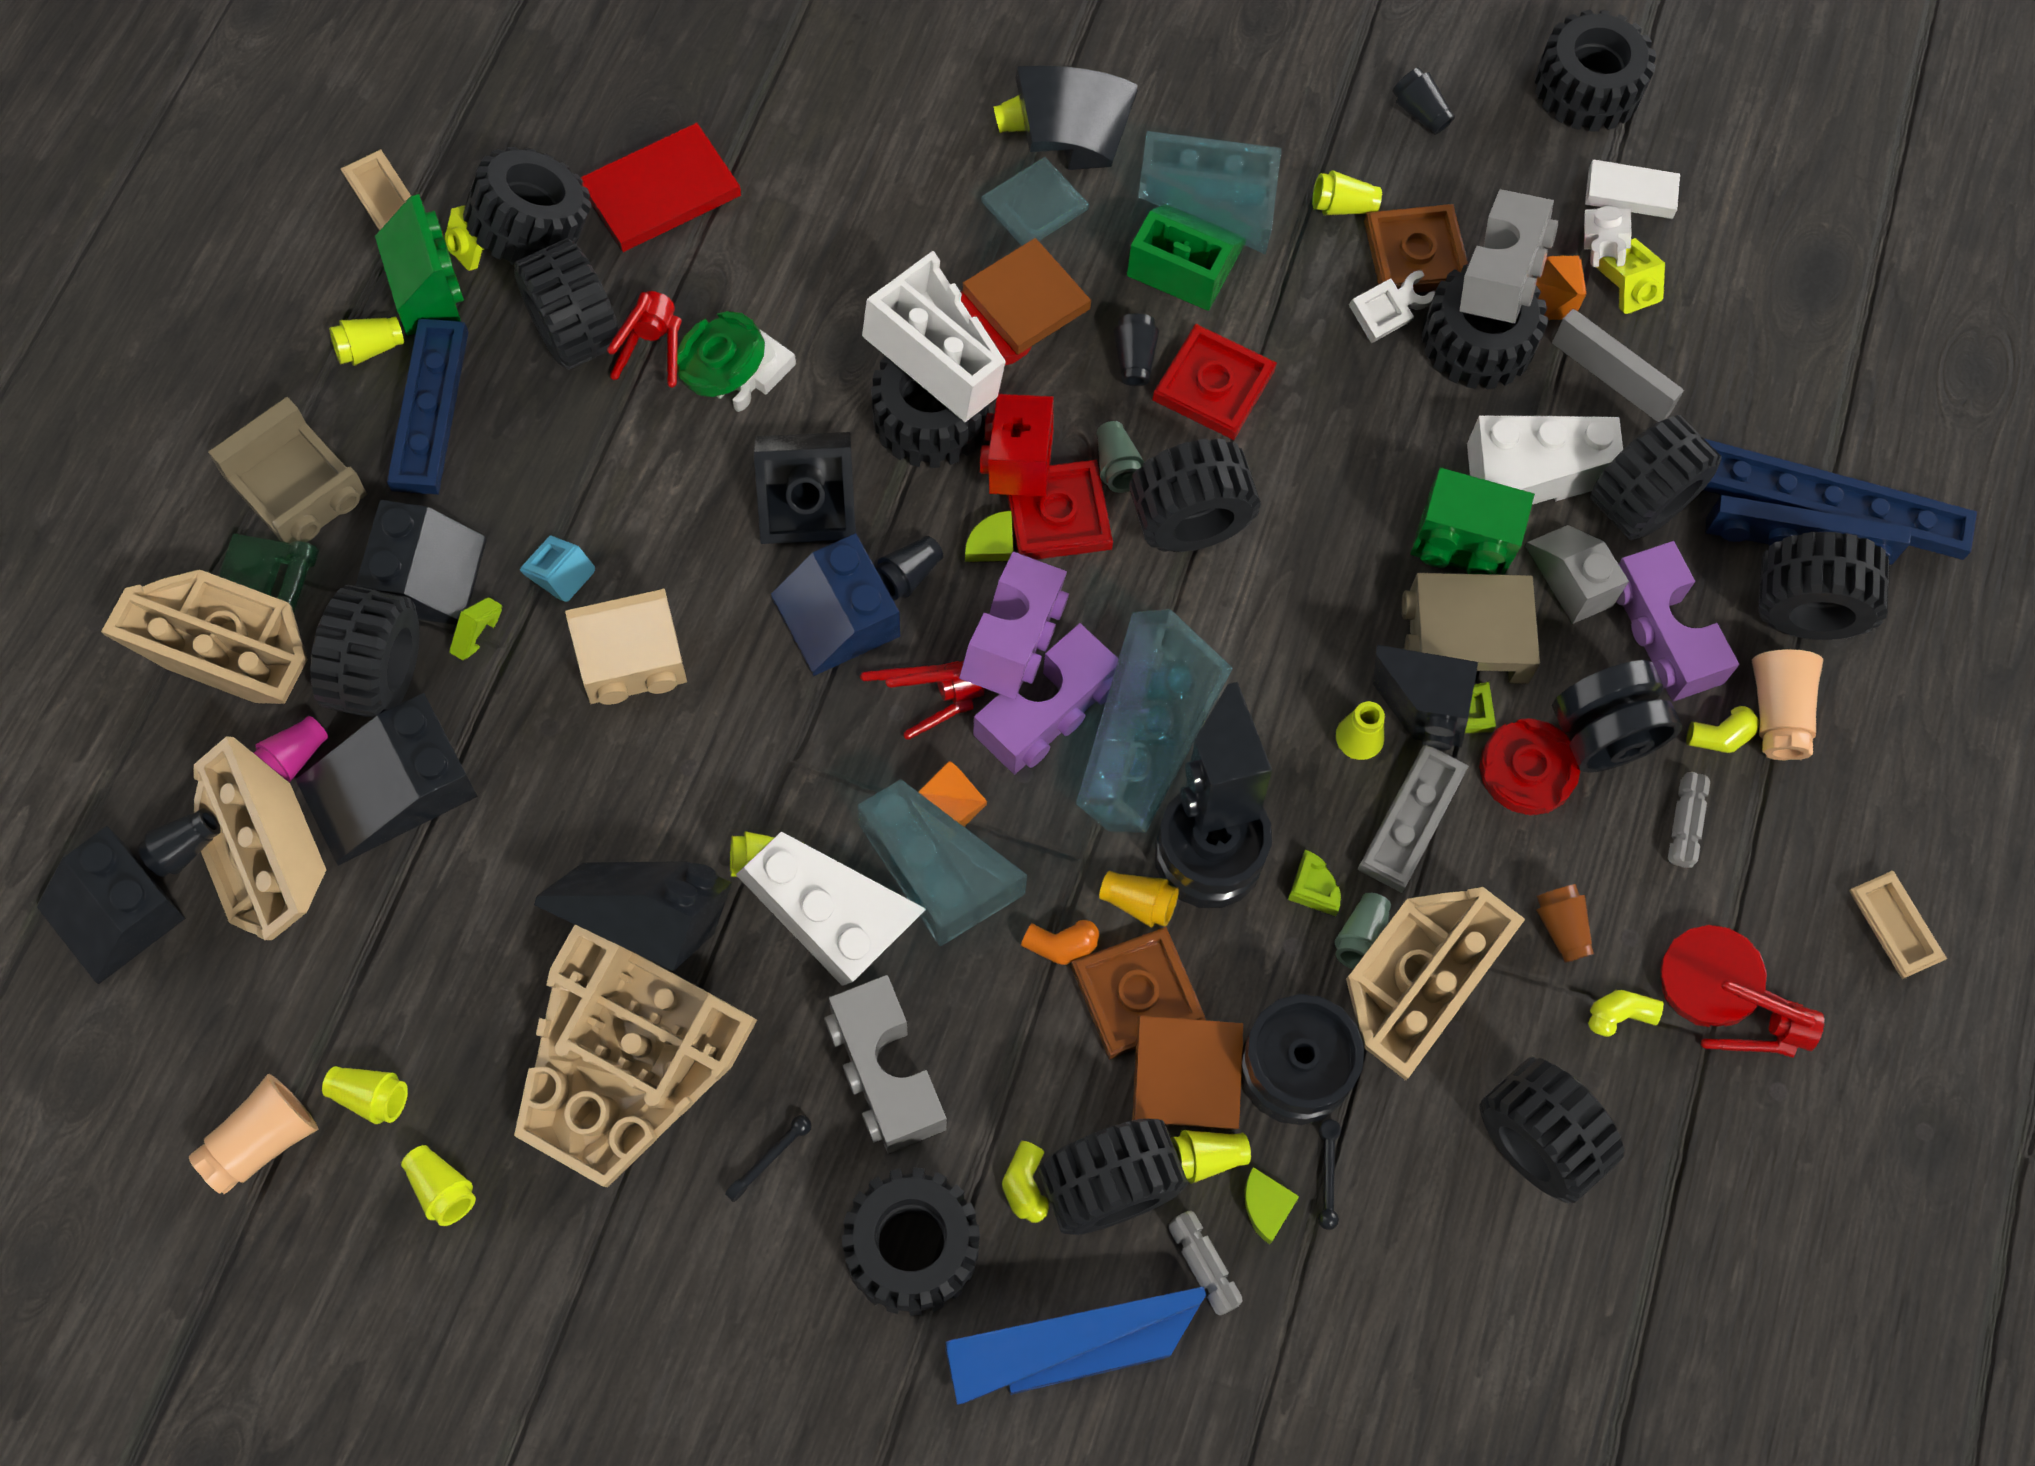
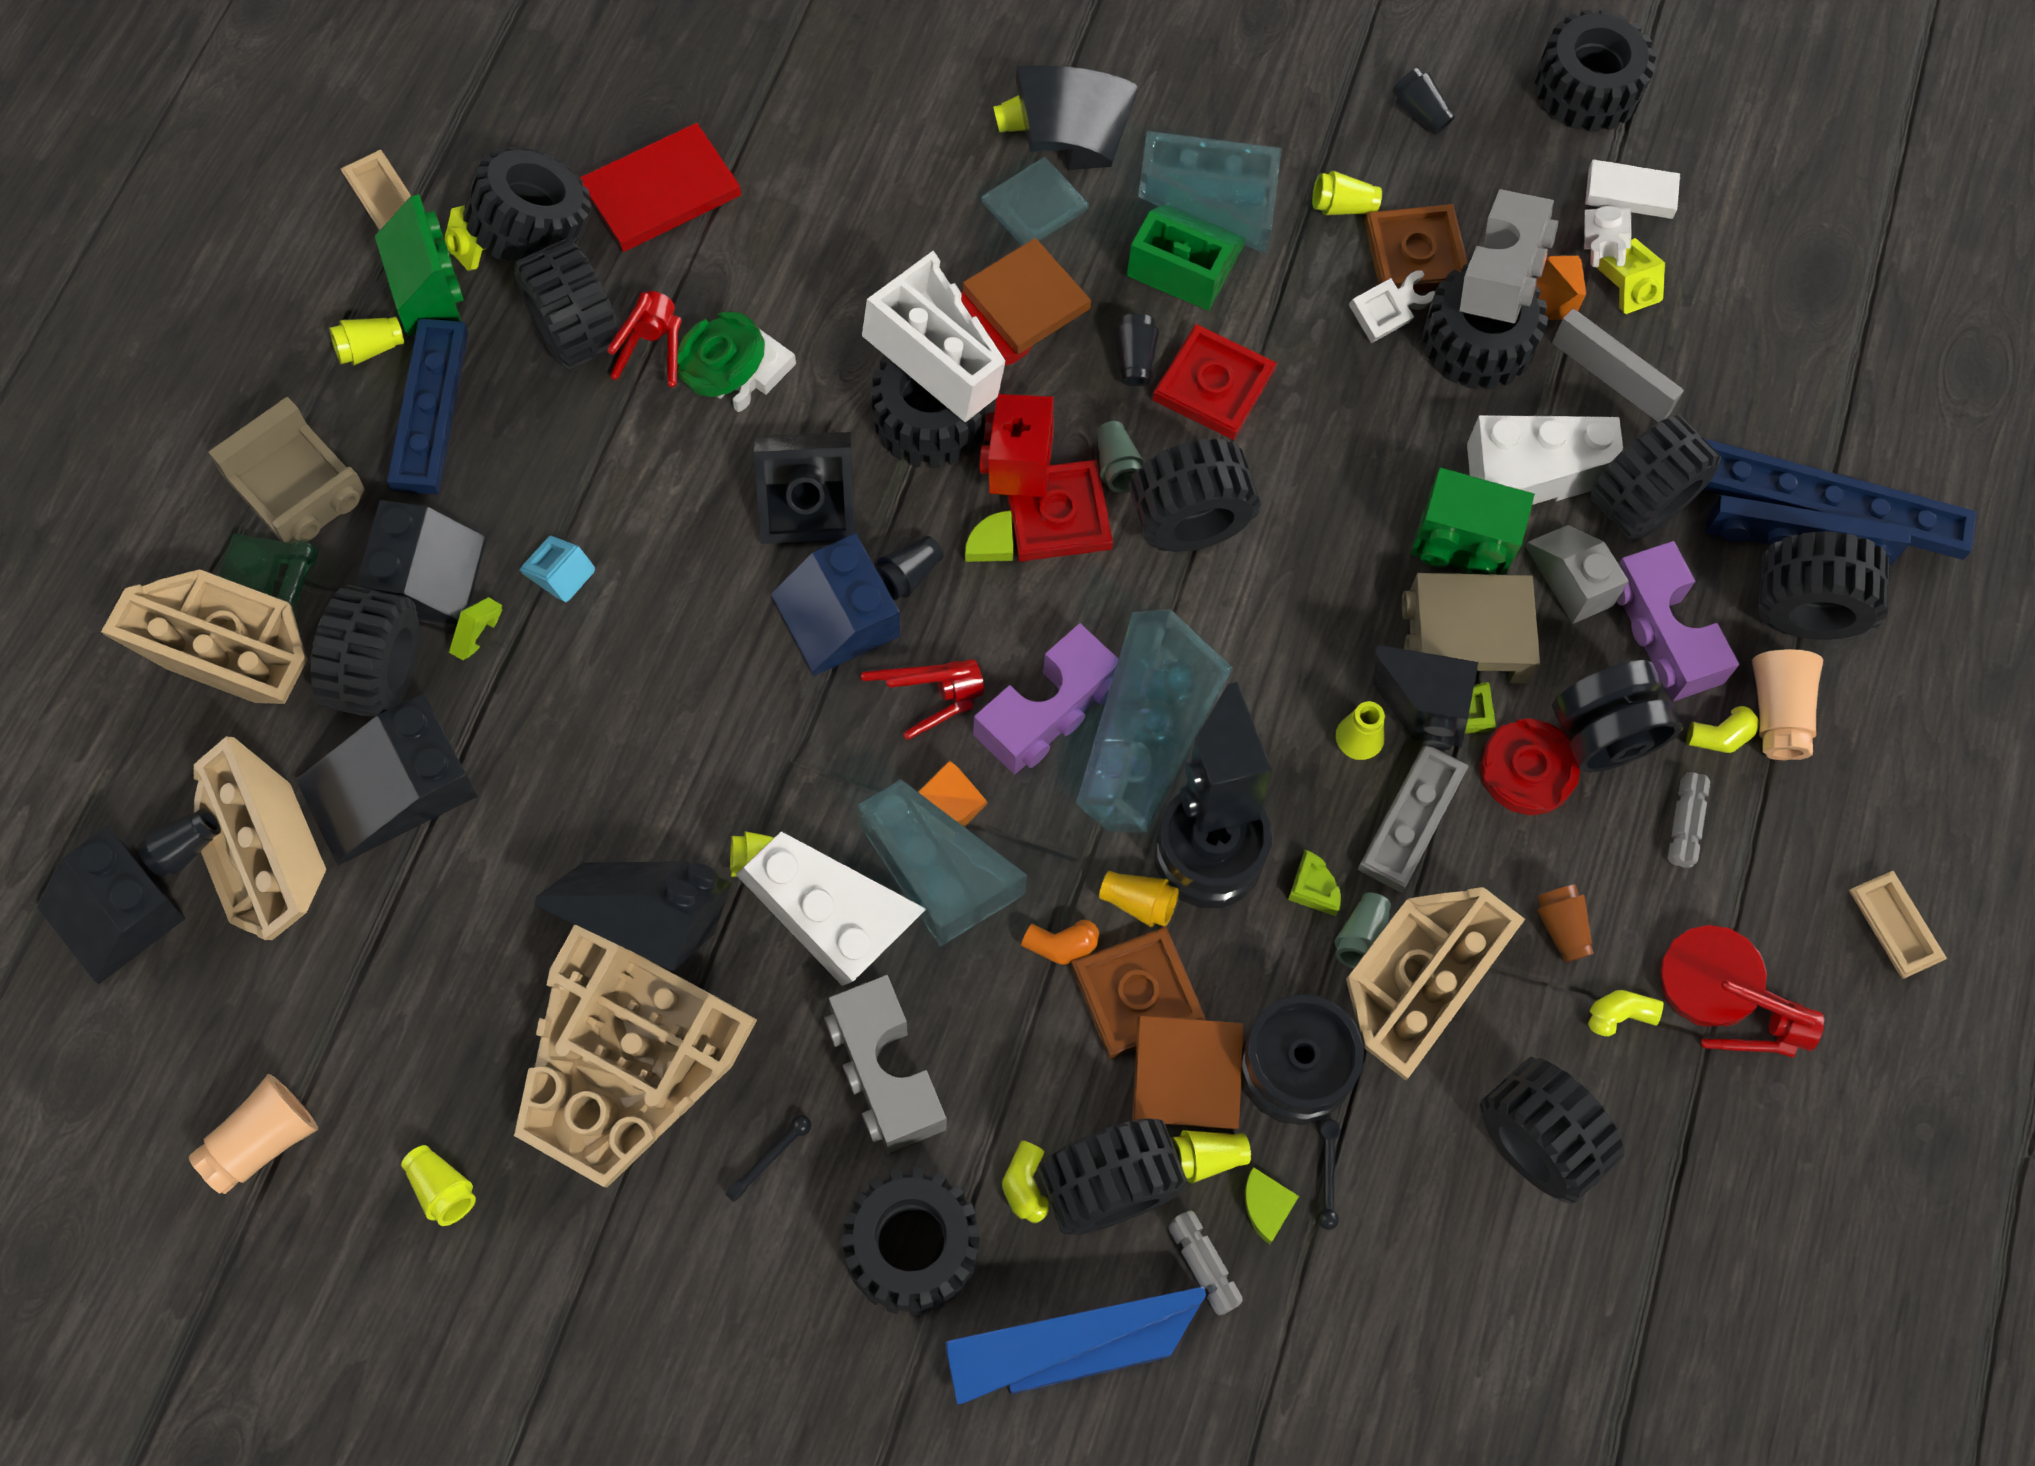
(292, 747): dark pink cone -> none
(368, 1093): neon yellow cone -> none
(626, 647): tan slope -> none
(1018, 624): medium lavender arch -> none

